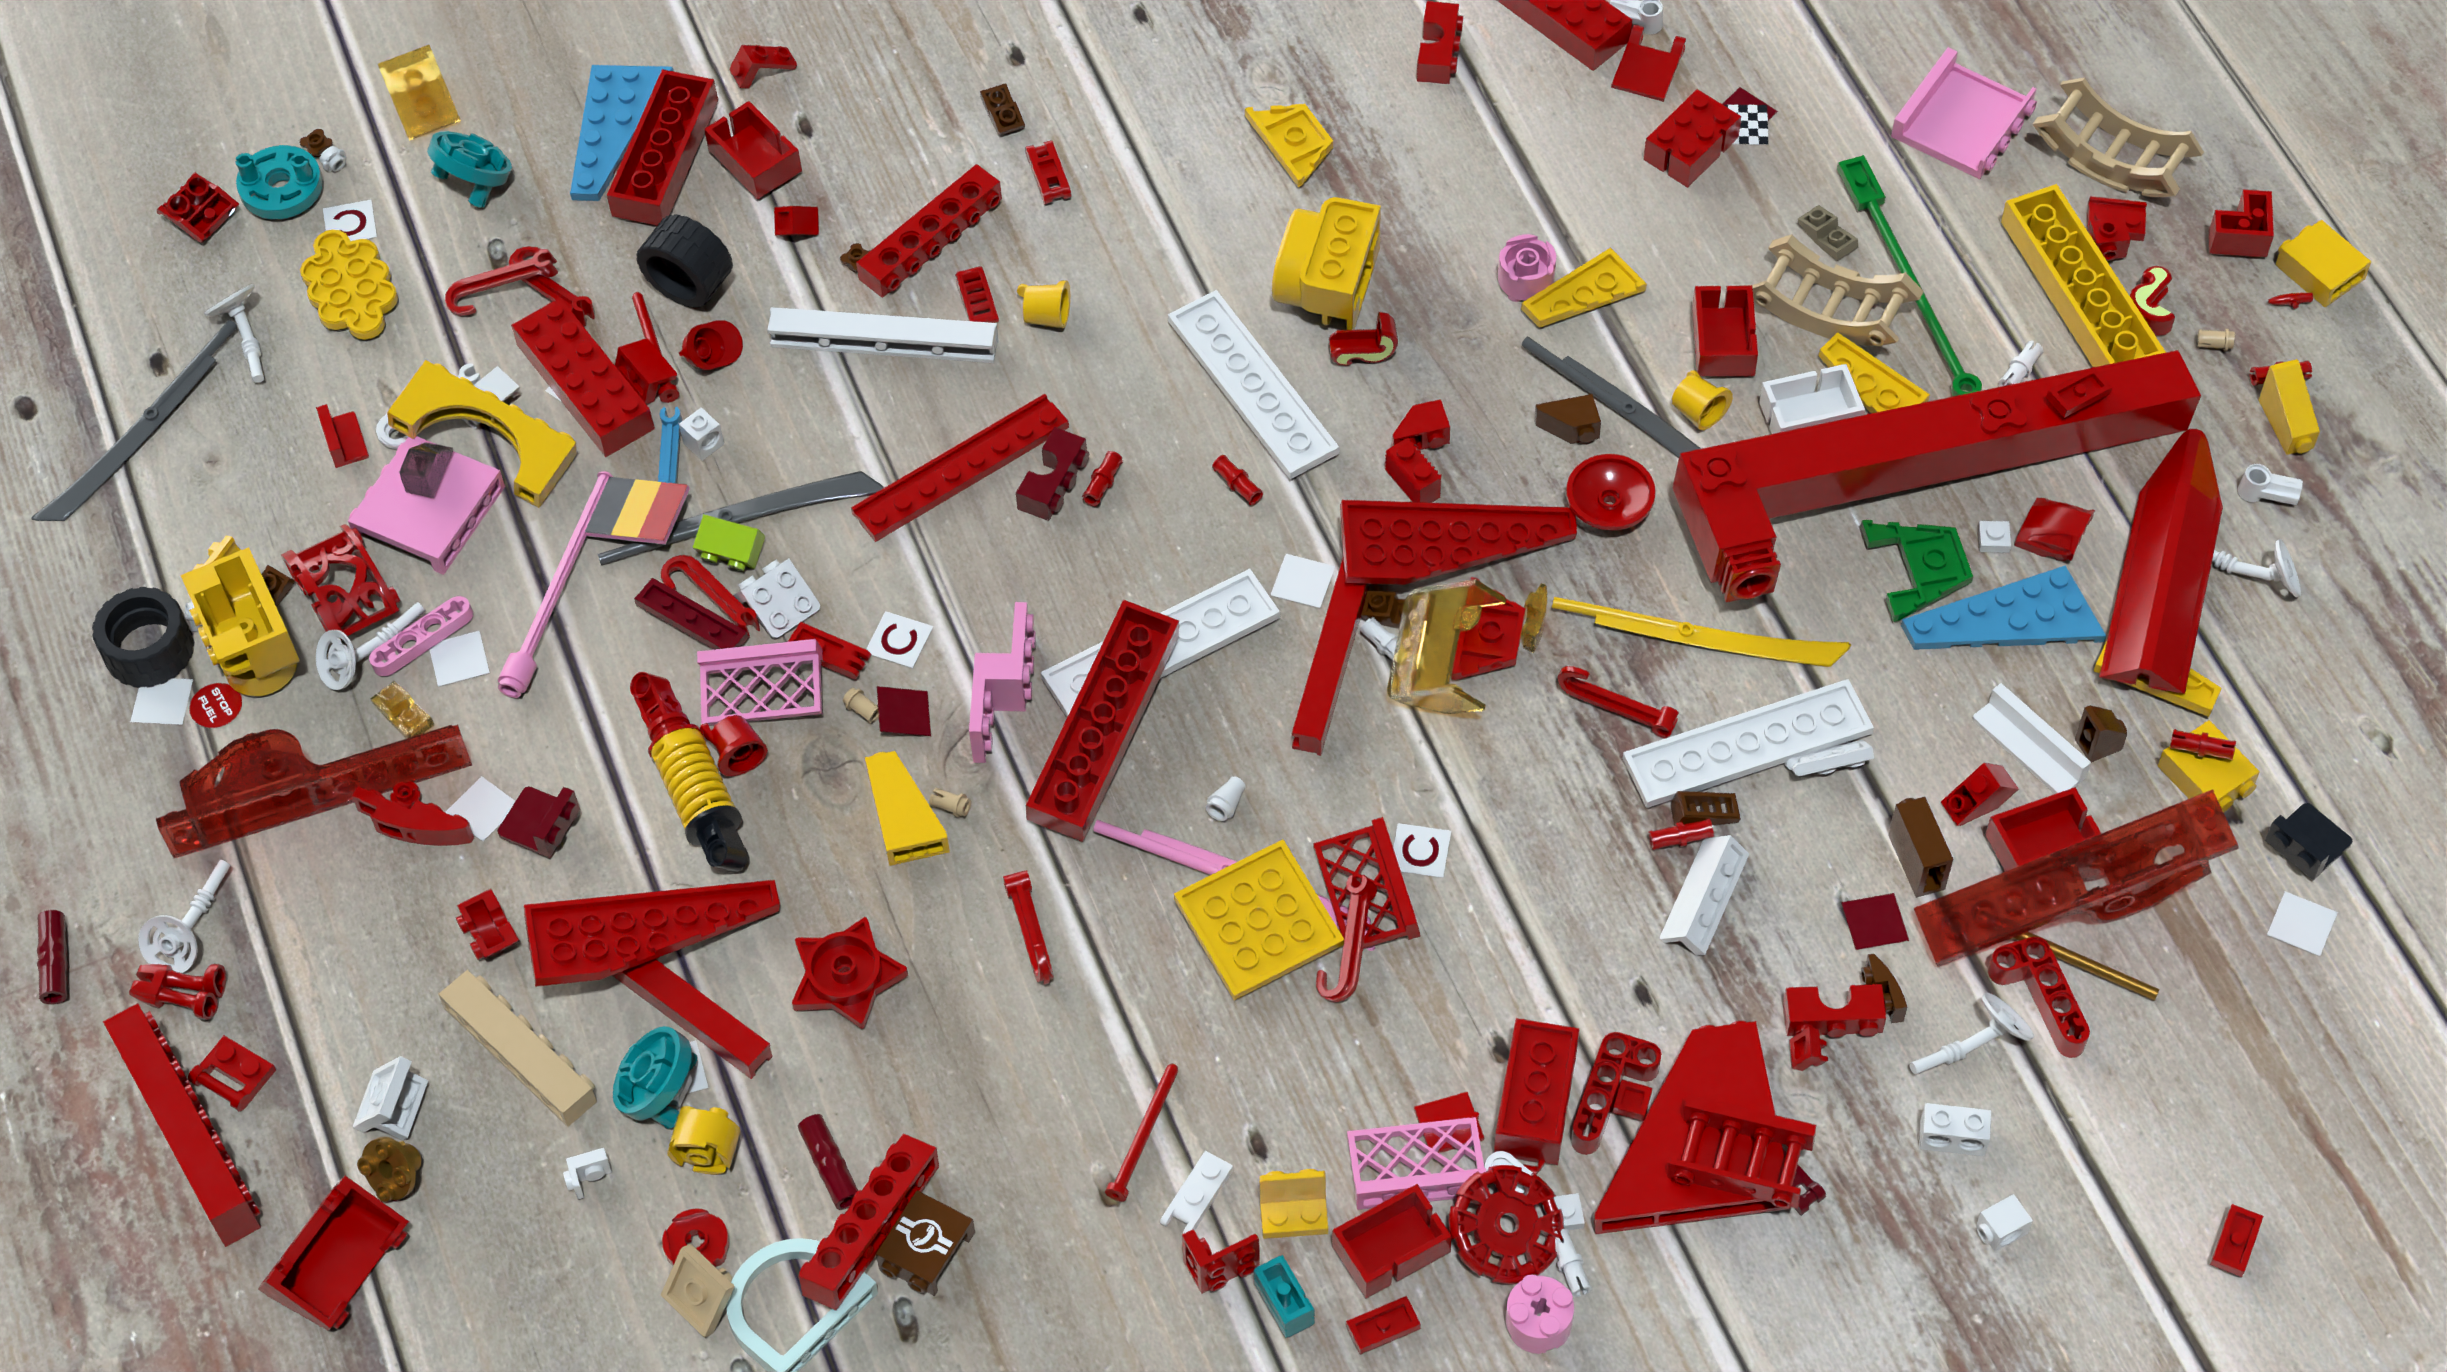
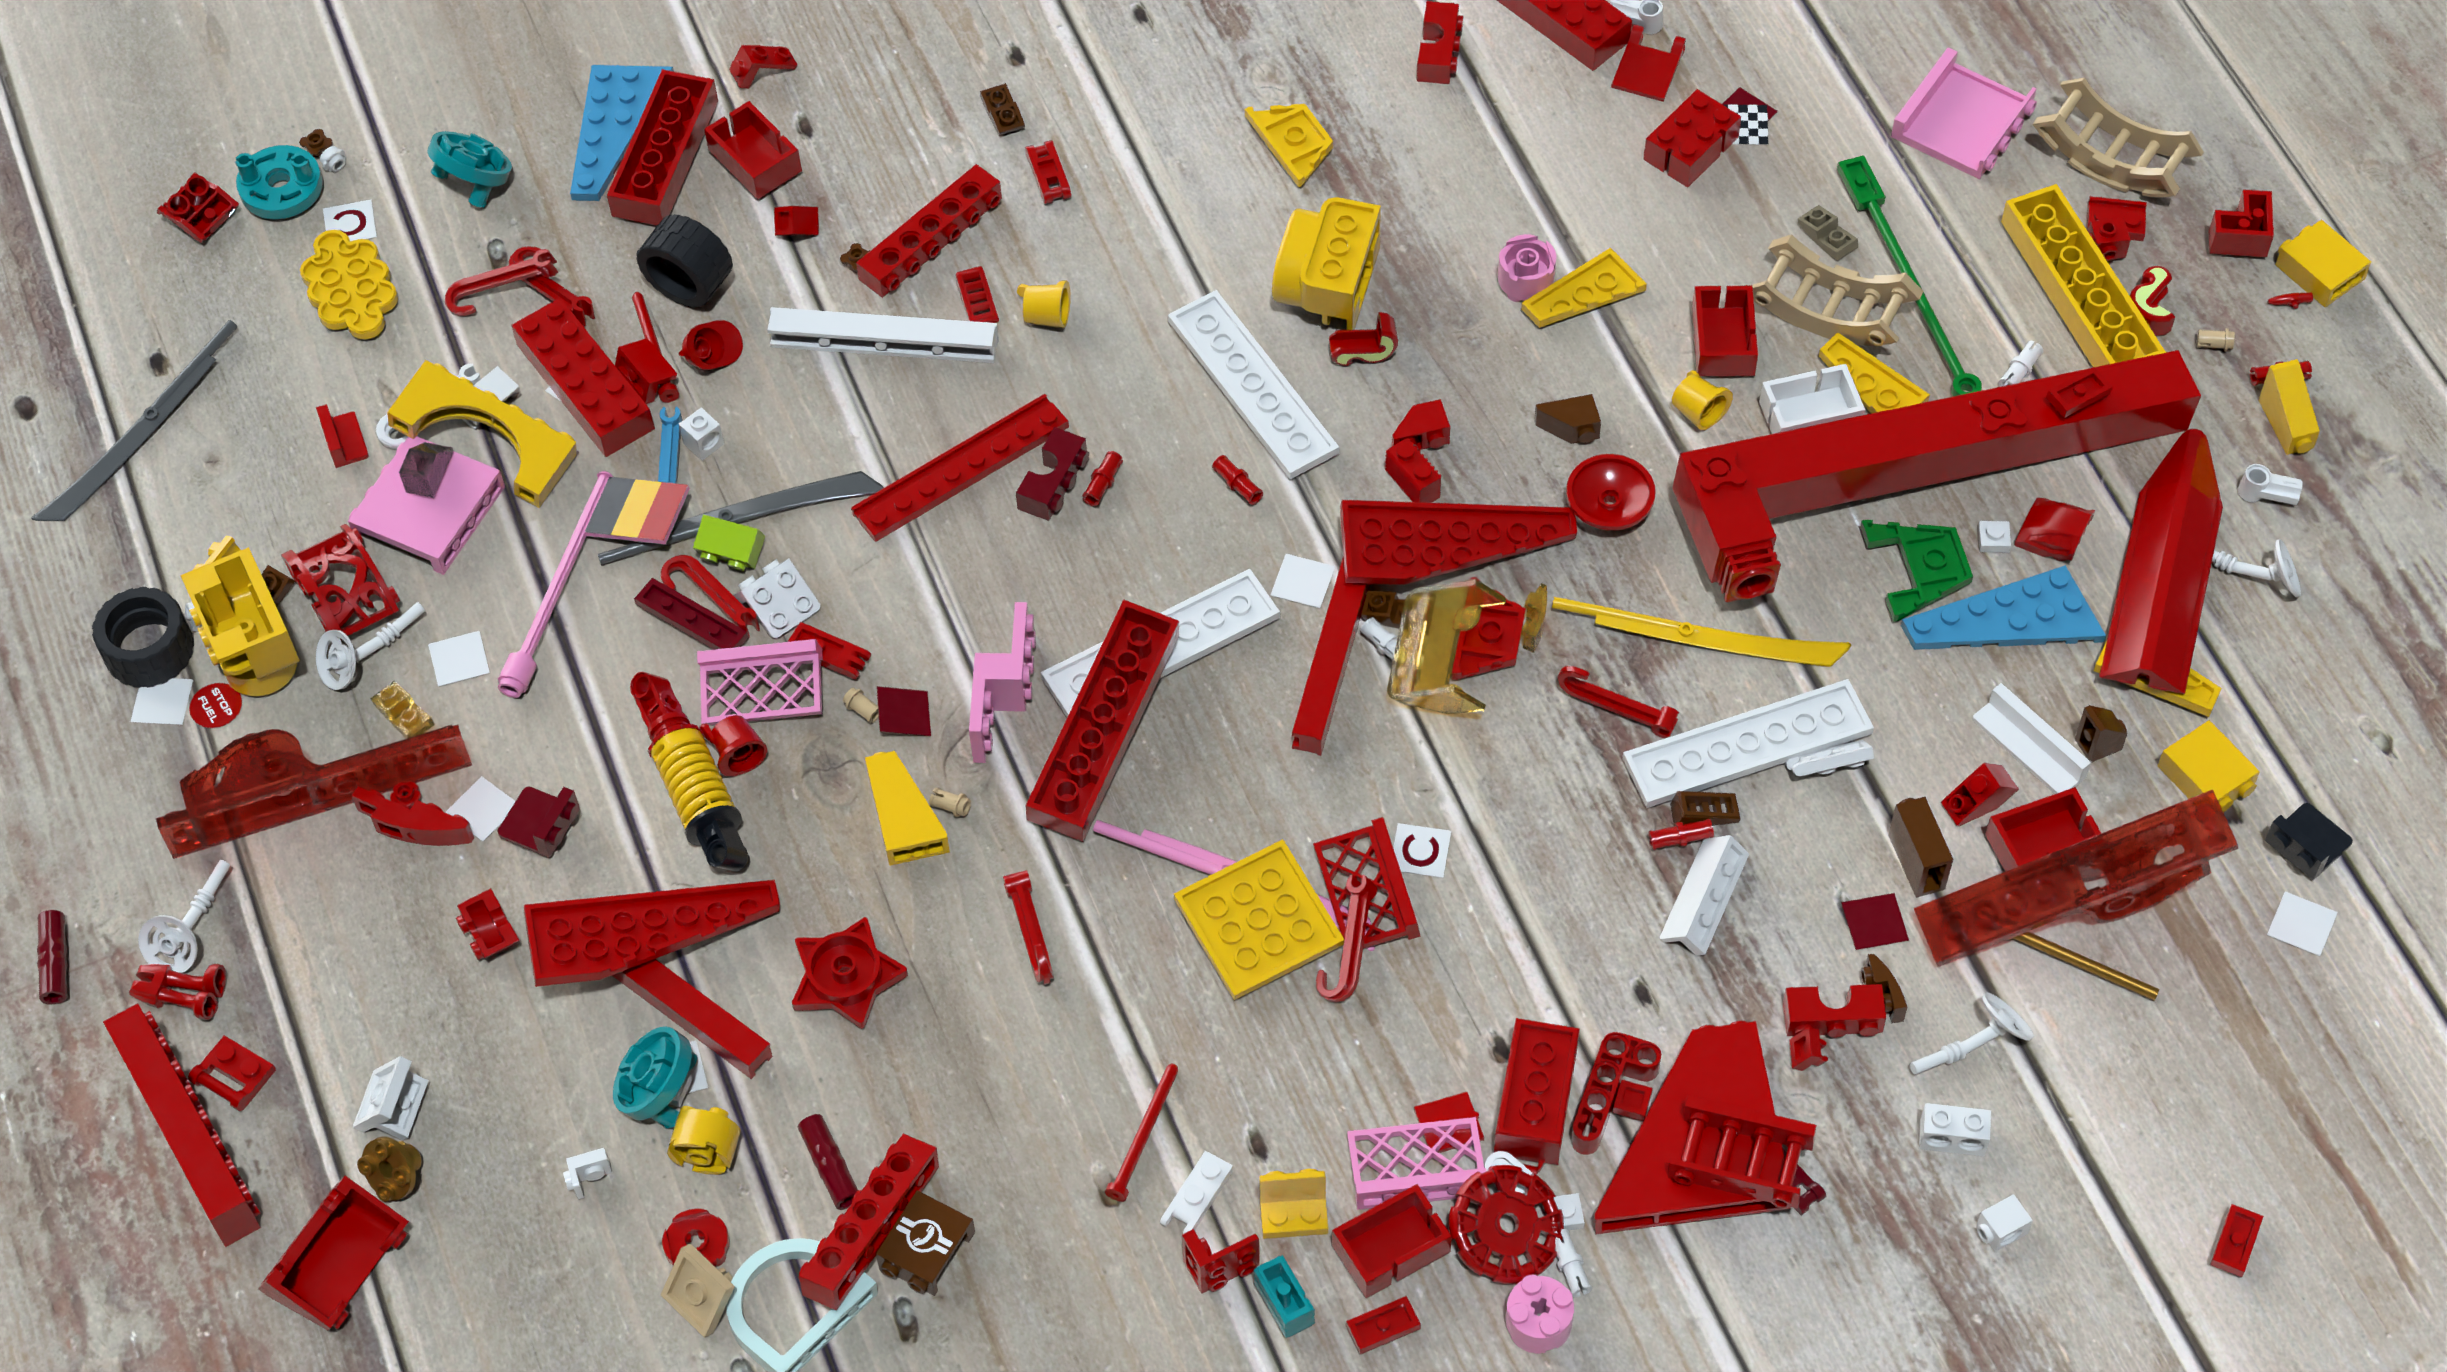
(250, 345): white dish -> none
(419, 92): clear yellow slope -> none
(424, 639): bright pink beam -> none
(518, 1048): tan brick -> none
(899, 639): white sticker -> none
(1225, 800): white cone -> none
(1615, 399): dark grey piece -> none
(2045, 997): red beam -> none
(2203, 744): red pin -> none

